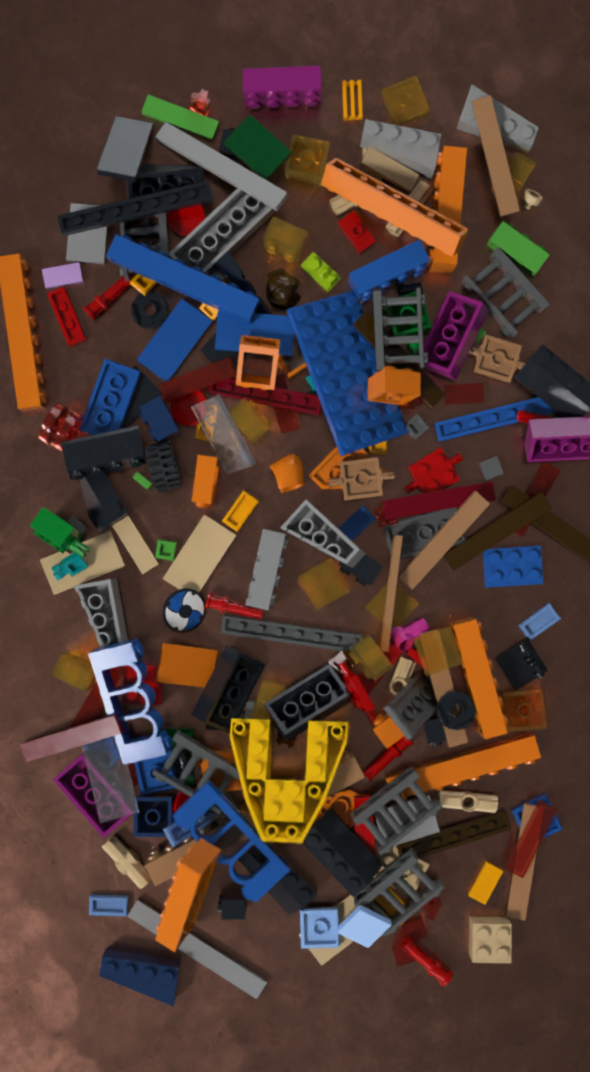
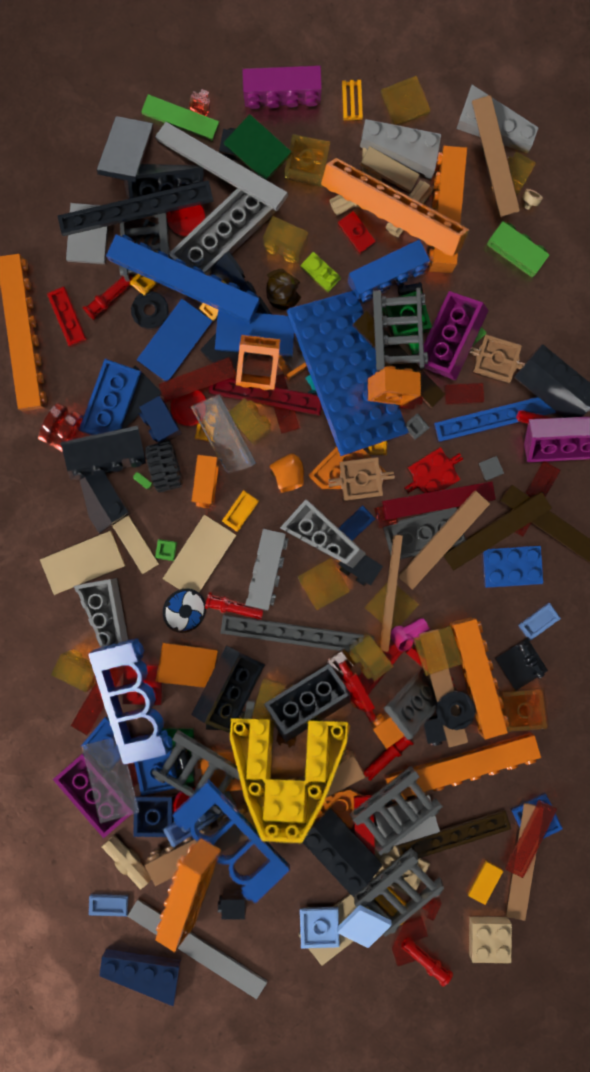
(58, 533): green brick -> none
(62, 275): lavender tile -> none
(70, 565): teal plate -> none
(72, 738): tile -> none
(78, 525): dark grey tile -> none
(292, 890): black slope -> none
(402, 673): tan piece -> none
(479, 802): tan piece -> none
(524, 289): dark grey fence -> none

